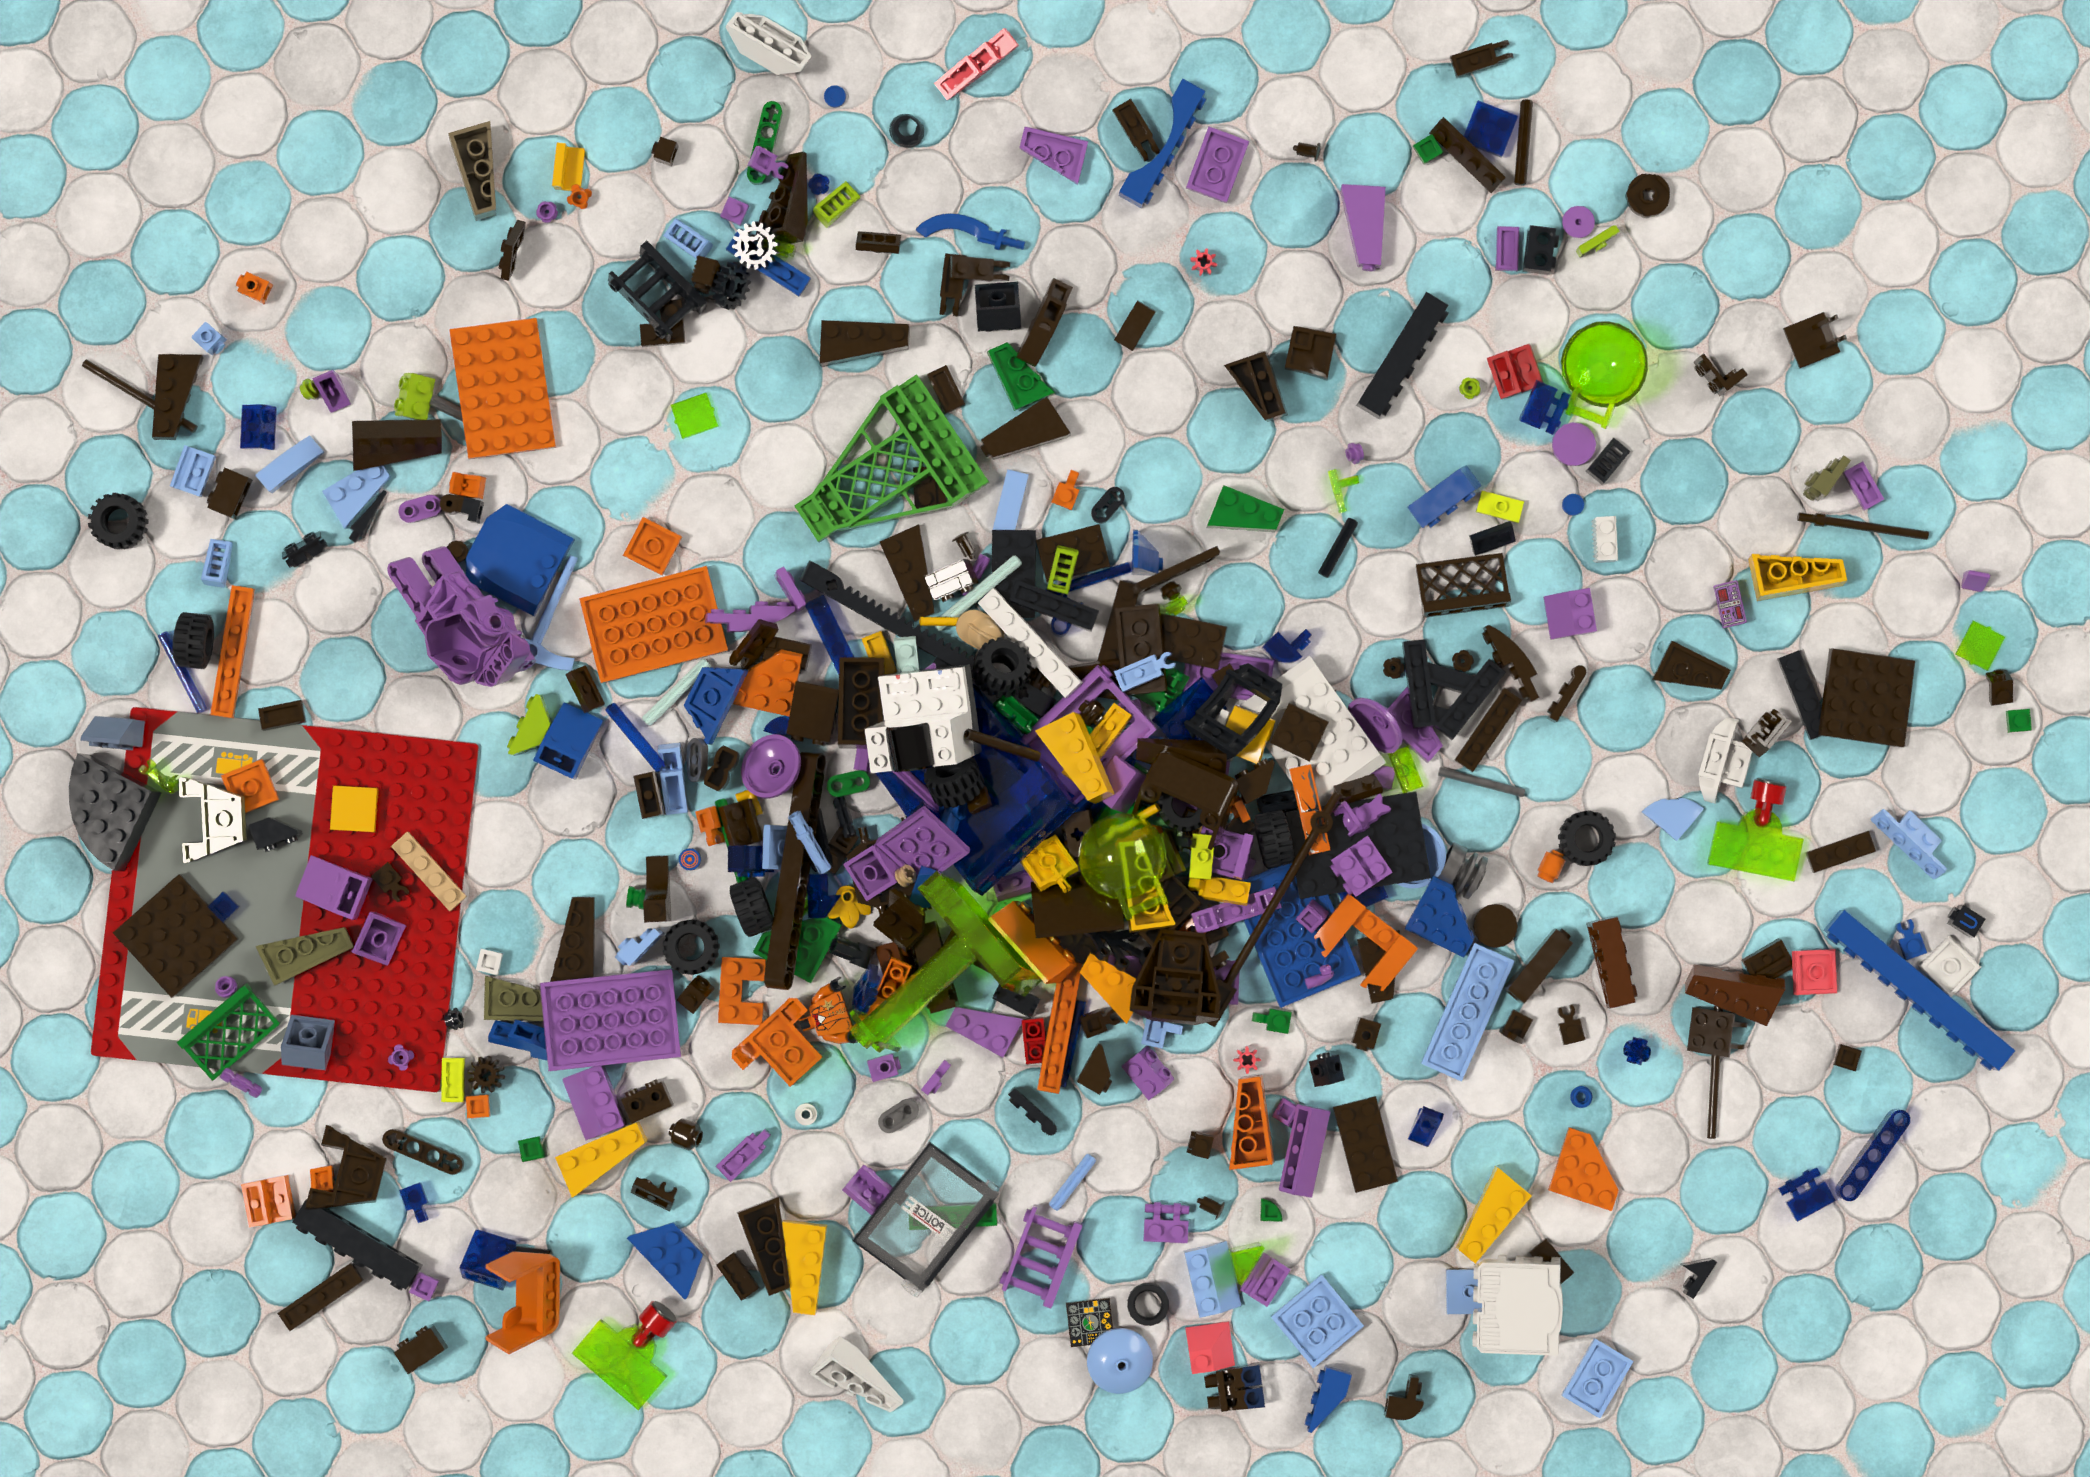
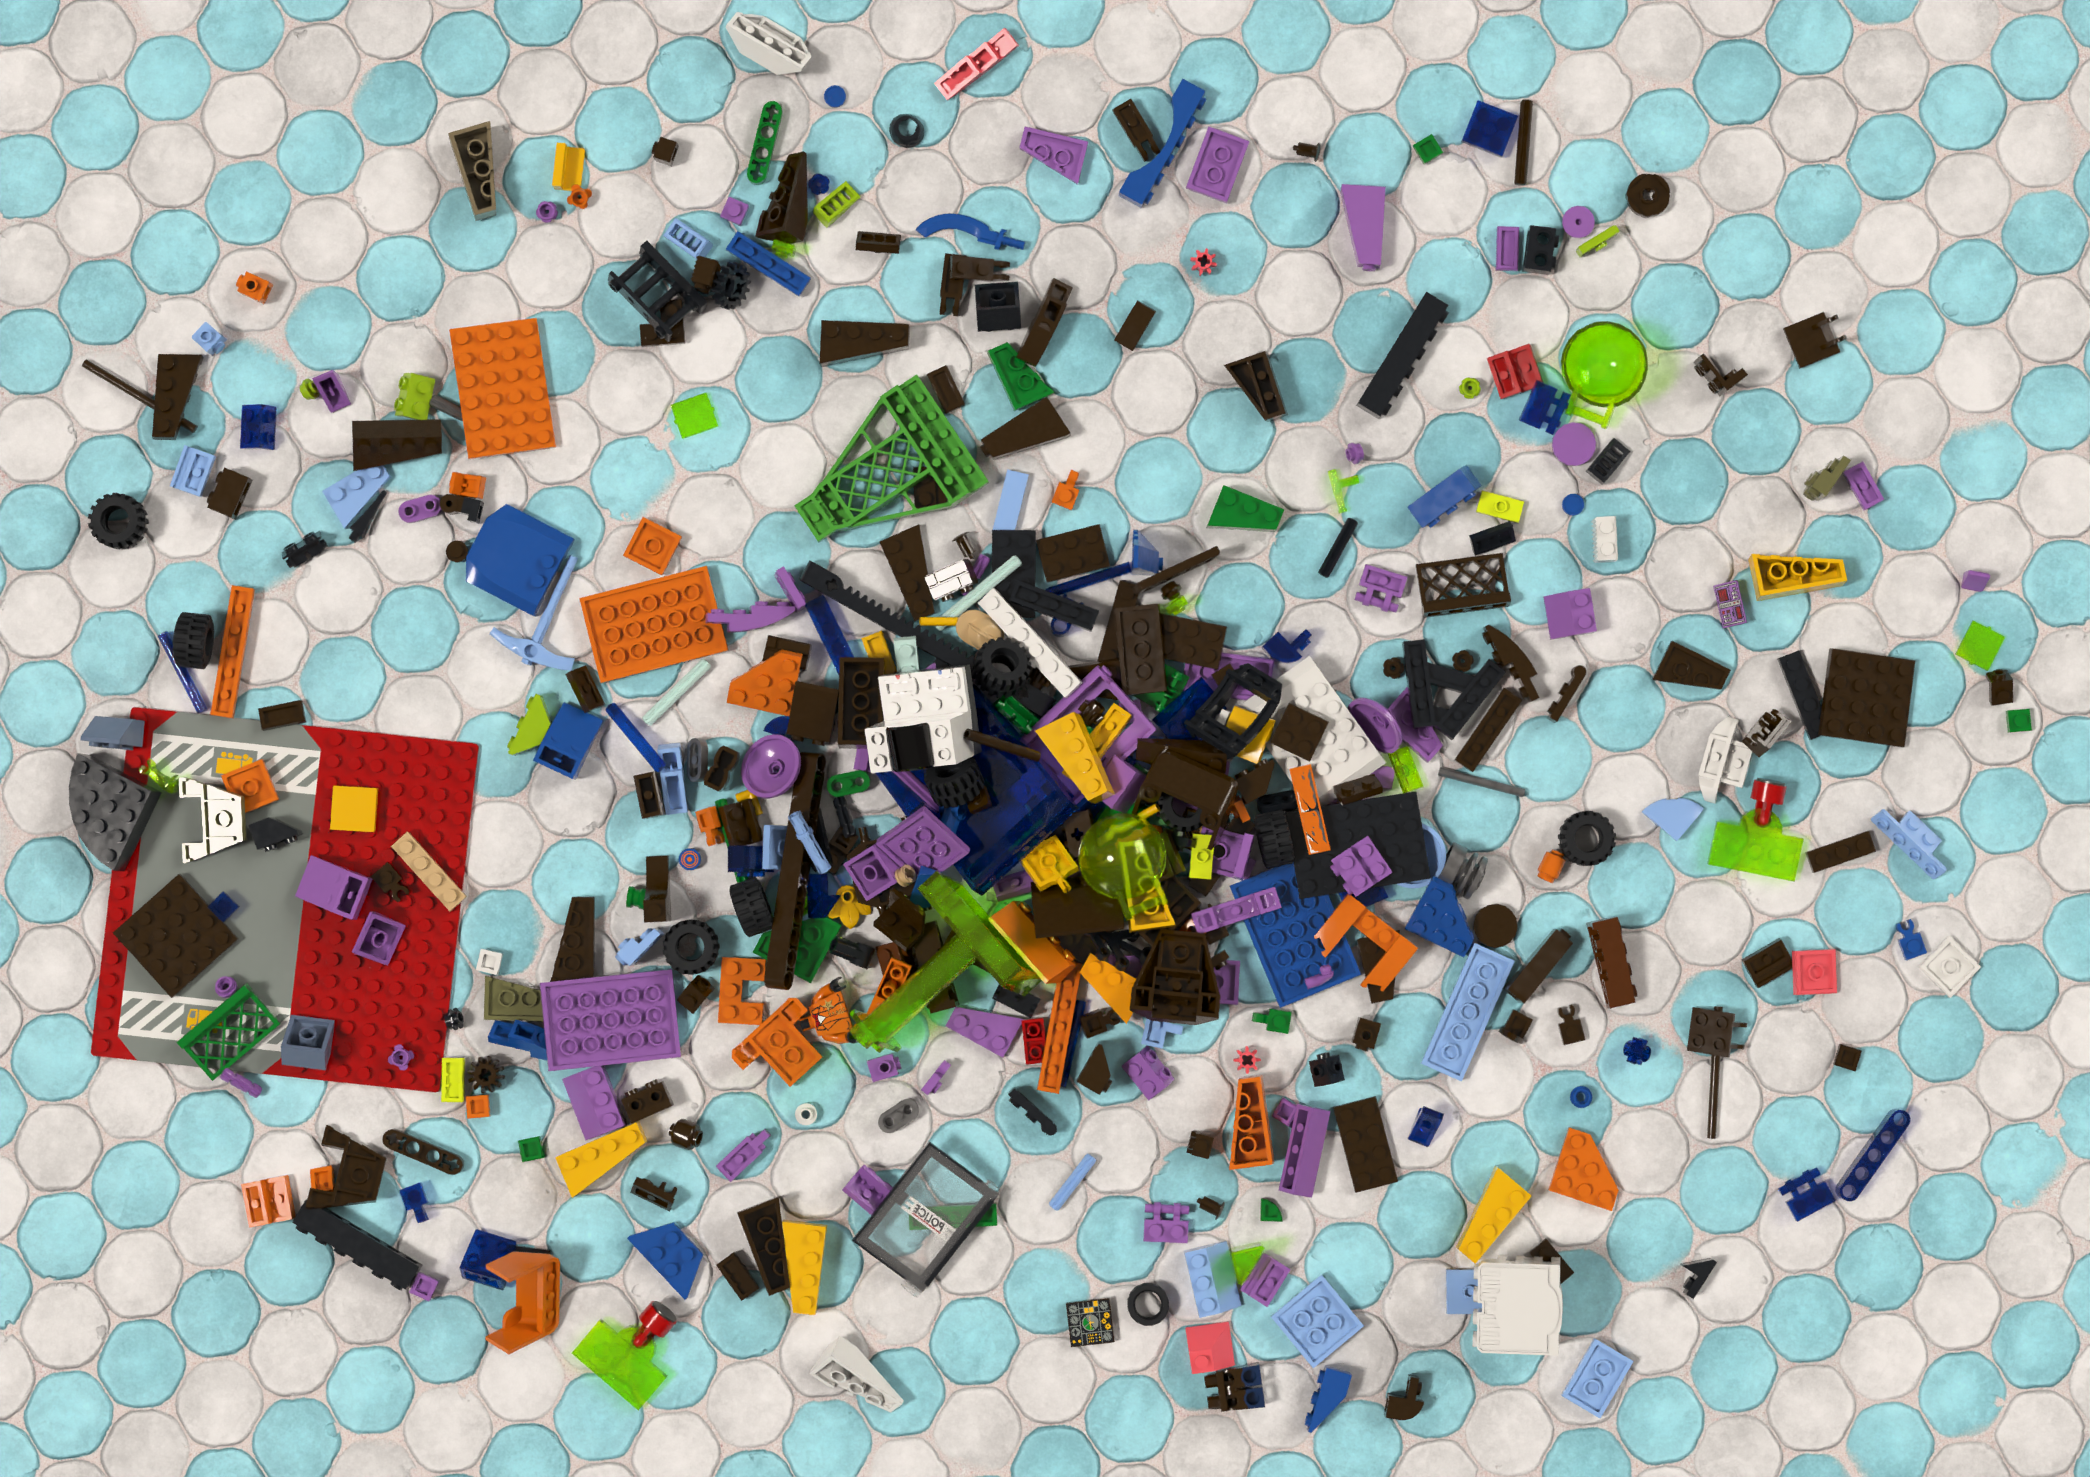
(209, 562): light blue slope -> none
(289, 464): light blue slope -> none
(296, 955): olive wing -> none
(320, 1296): dark brown plate -> none
(421, 1349): dark brown brick -> none
(461, 626): medium lavender piece -> none
(510, 247): dark brown plate -> none
(712, 698): blue wing -> none
(750, 251): gear -> none
(754, 643): dark brown hinge -> none
(764, 162): medium lavender plate -> none
(864, 990): clear blue plate -> none
(1064, 1253): medium lavender fence -> none
(1067, 551): lime slope -> none
(1111, 508): black beam -> none
(1116, 1347): light blue dish -> none
(1142, 671): light blue plate -> none
(1221, 890): yellow hinge -> none
(1225, 987): dark brown bar -> none
(1310, 352): dark brown plate -> none
(1312, 916): medium lavender slope -> none
(1360, 818): medium lavender hair -> none
(1384, 582): none -> medium lavender plate
(1467, 155): dark brown plate -> none
(1479, 58): dark brown hinge -> none
(1736, 992): reddish brown wedge -> none
(1821, 519): dark brown bar -> none
(1919, 990): blue brick -> none
(1965, 920): black brick -> none

